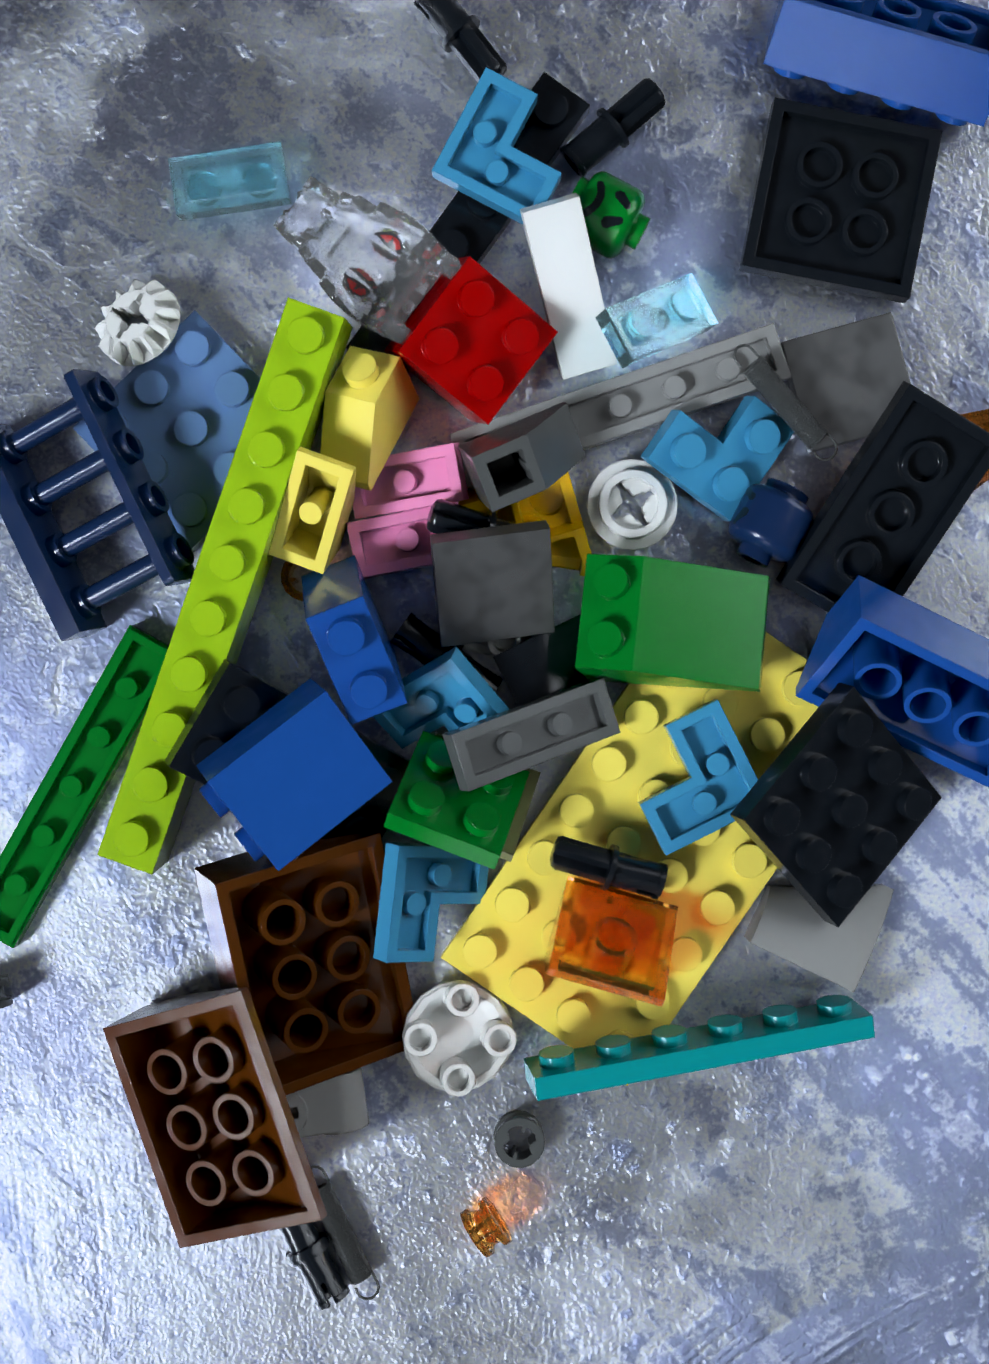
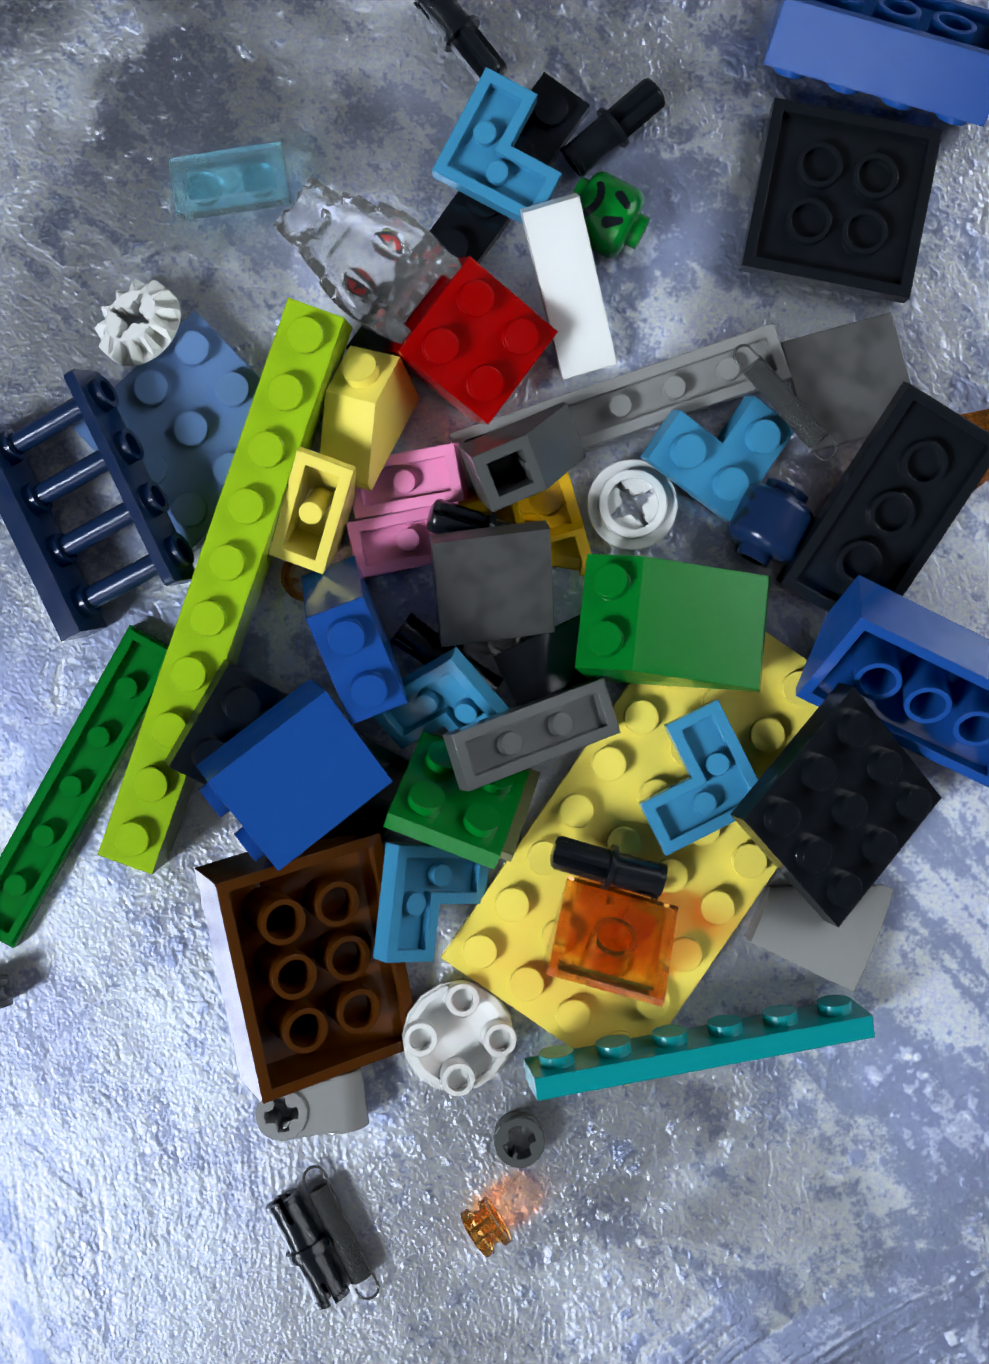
(214, 1117): reddish brown slope -> none
(656, 320): clear light blue plate -> none

